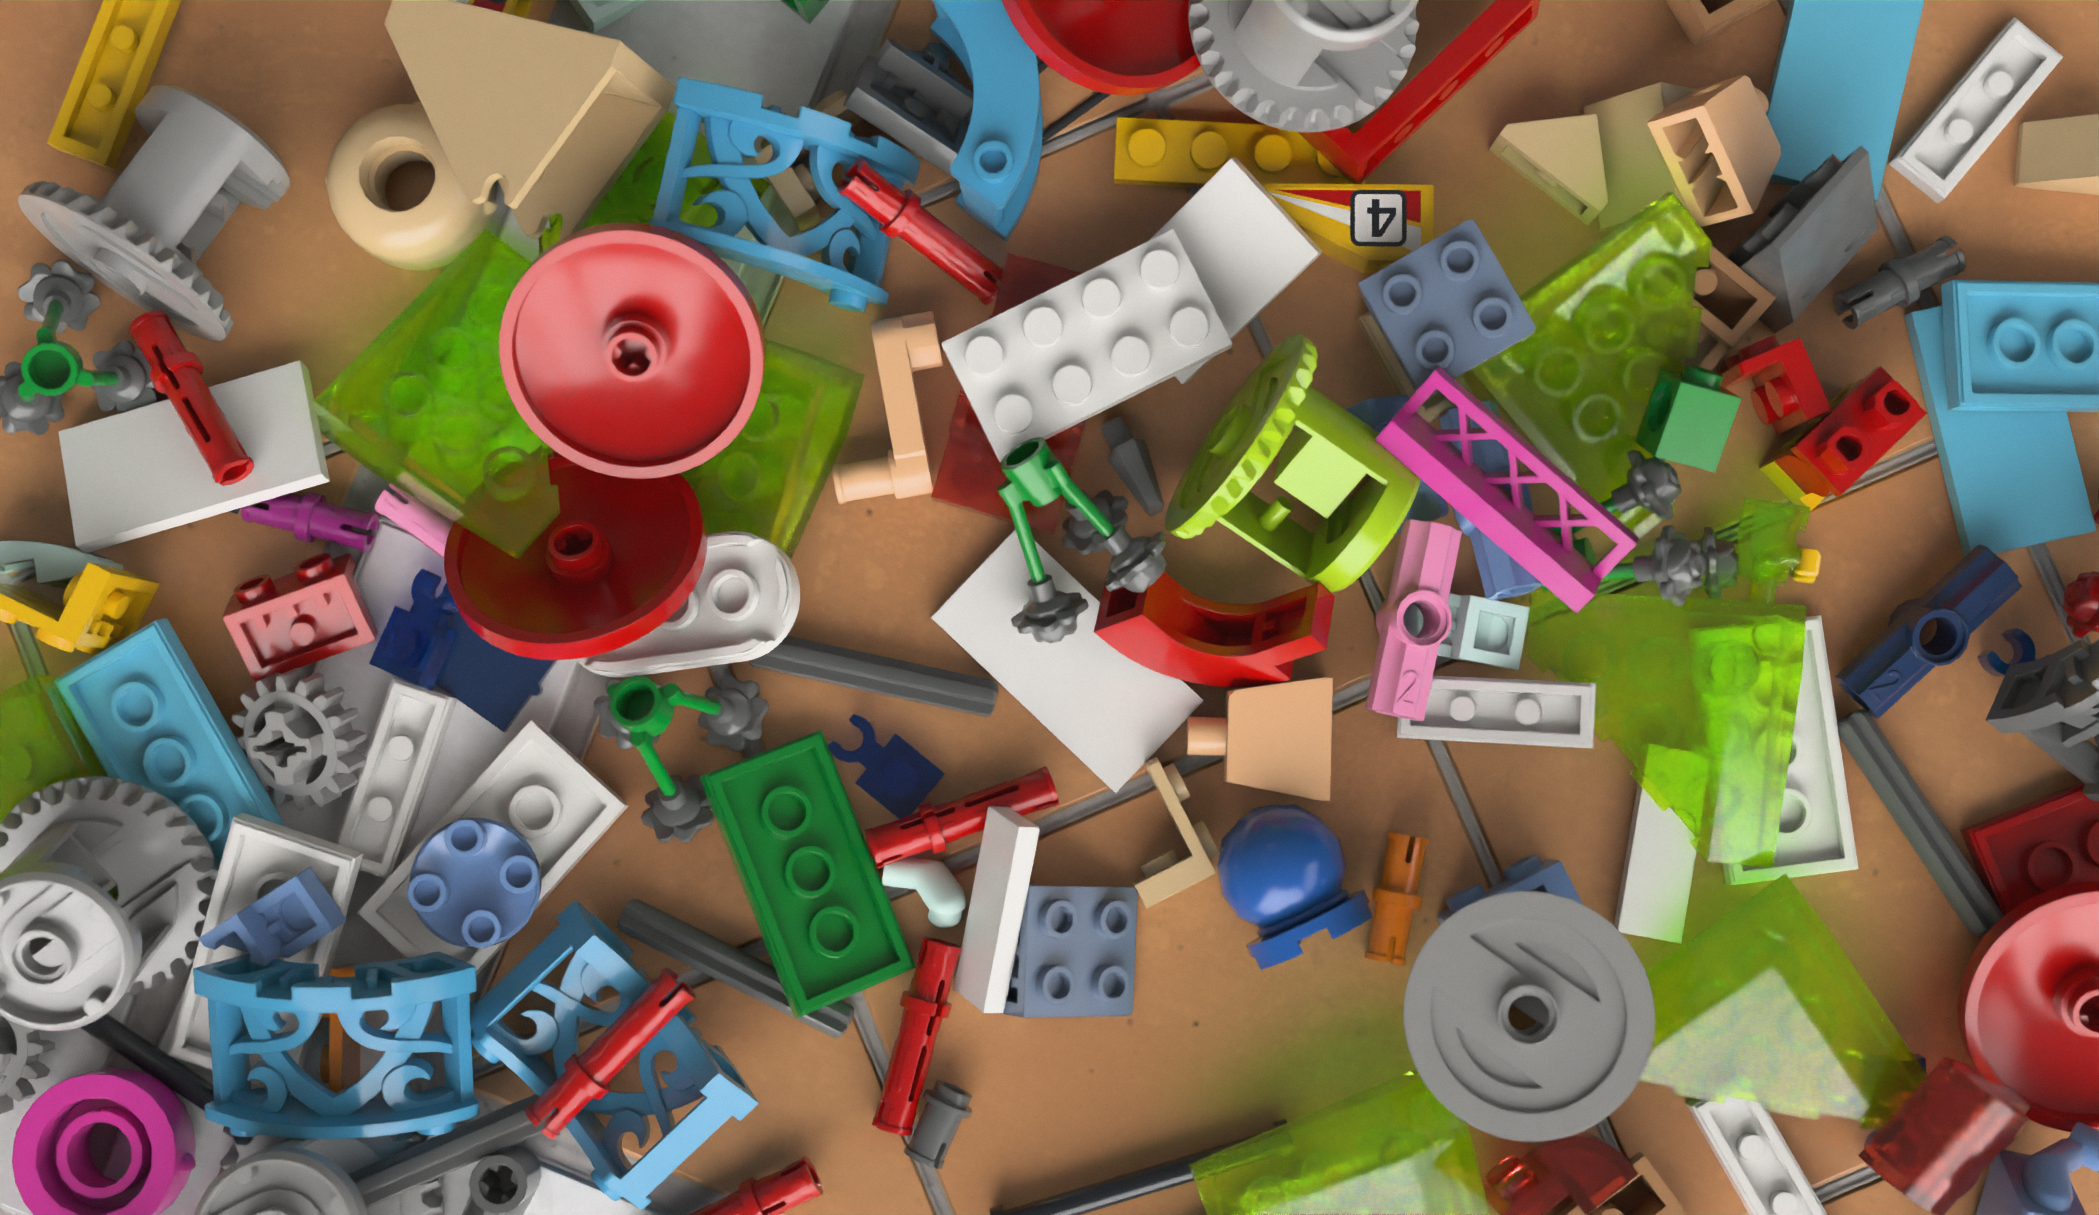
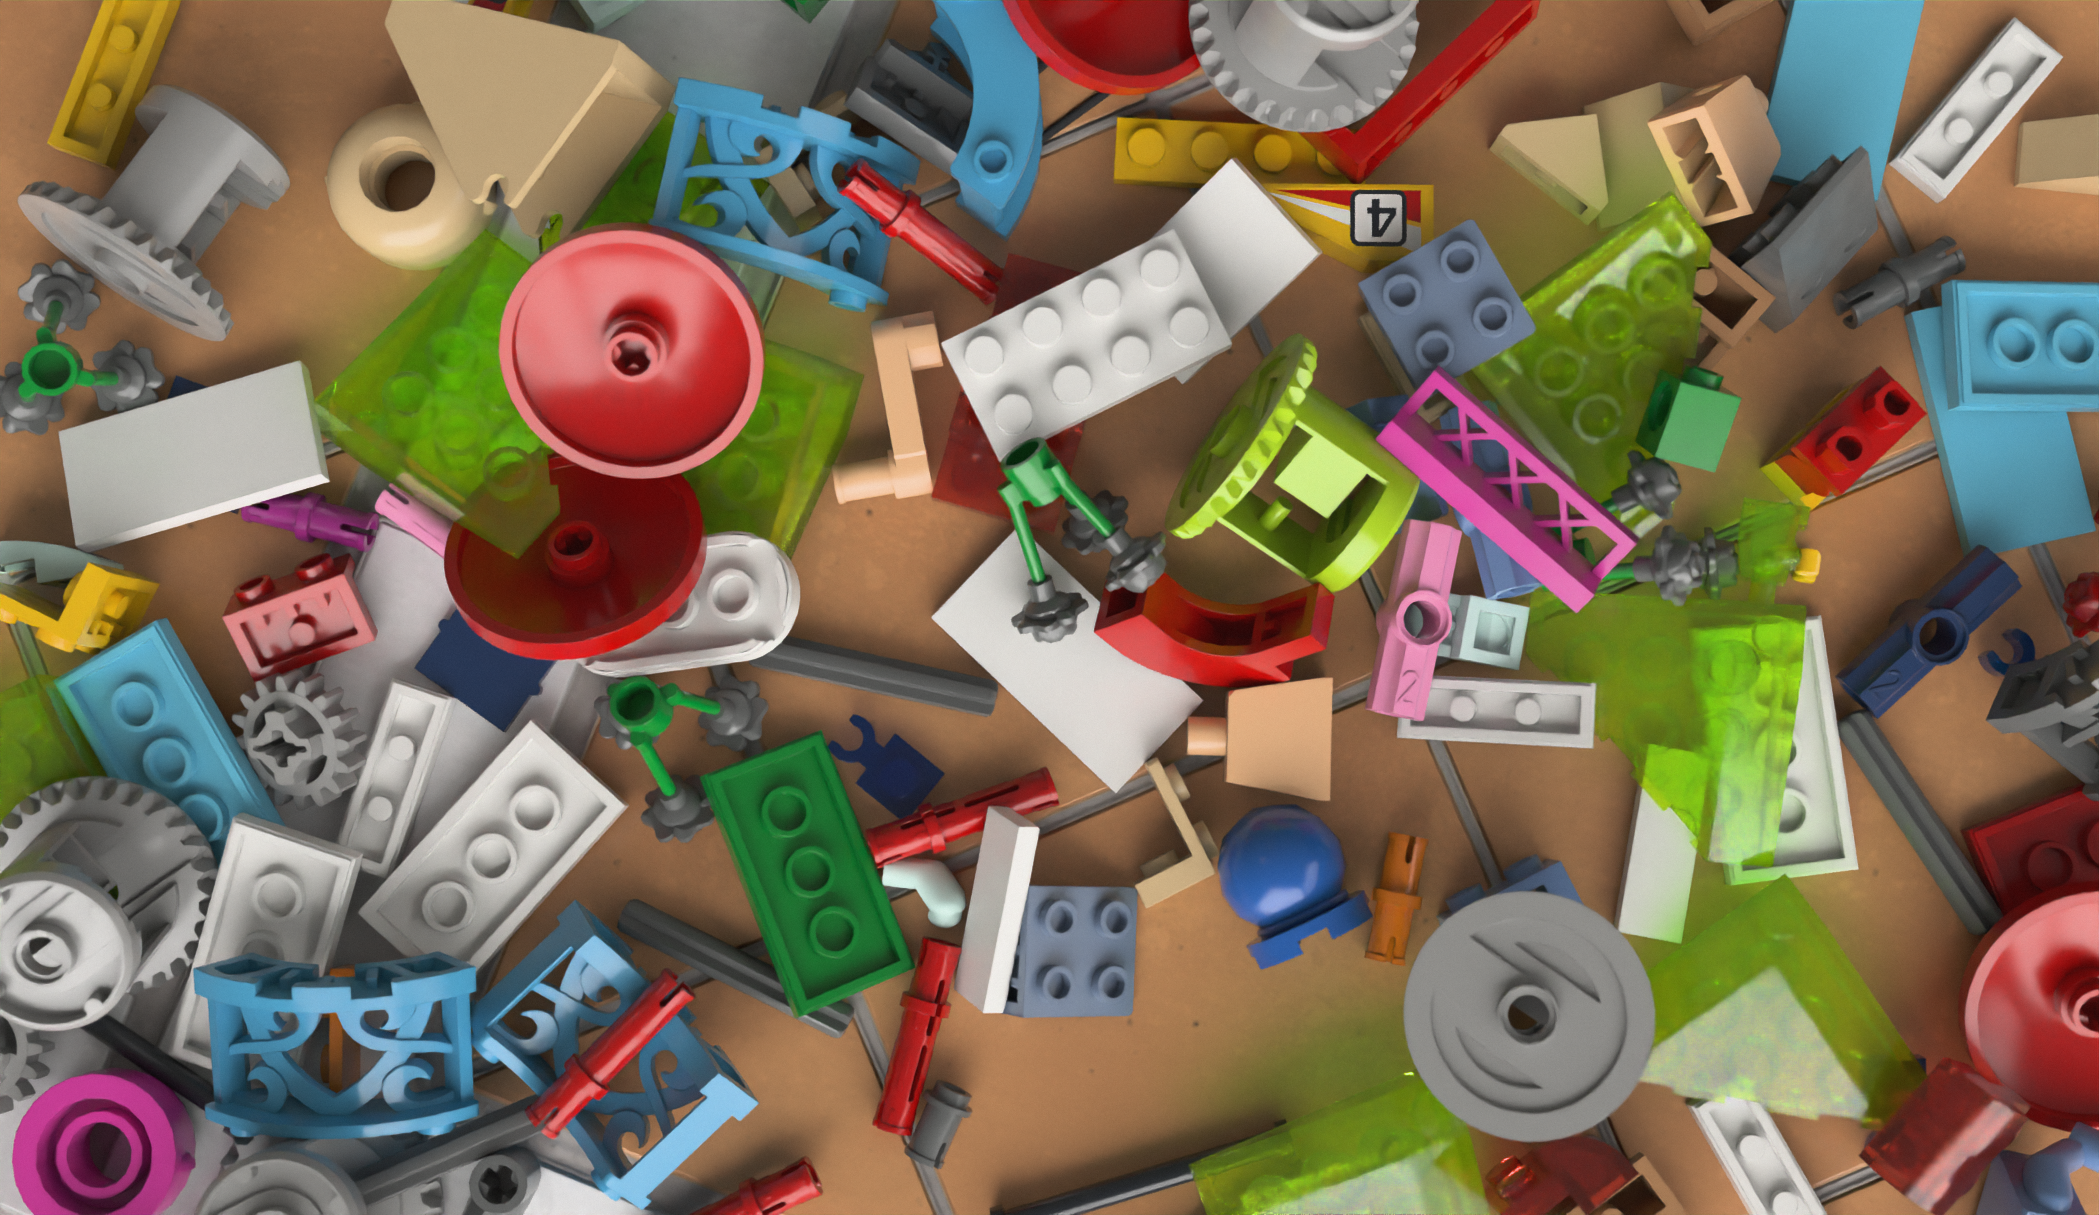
(180, 377): red pin -> none
(280, 921): medium blue slope -> none
(417, 640): clear blue plate -> none
(475, 882): medium blue dish -> none
(1133, 464): dark grey bar -> none
(1784, 382): red bracket -> none

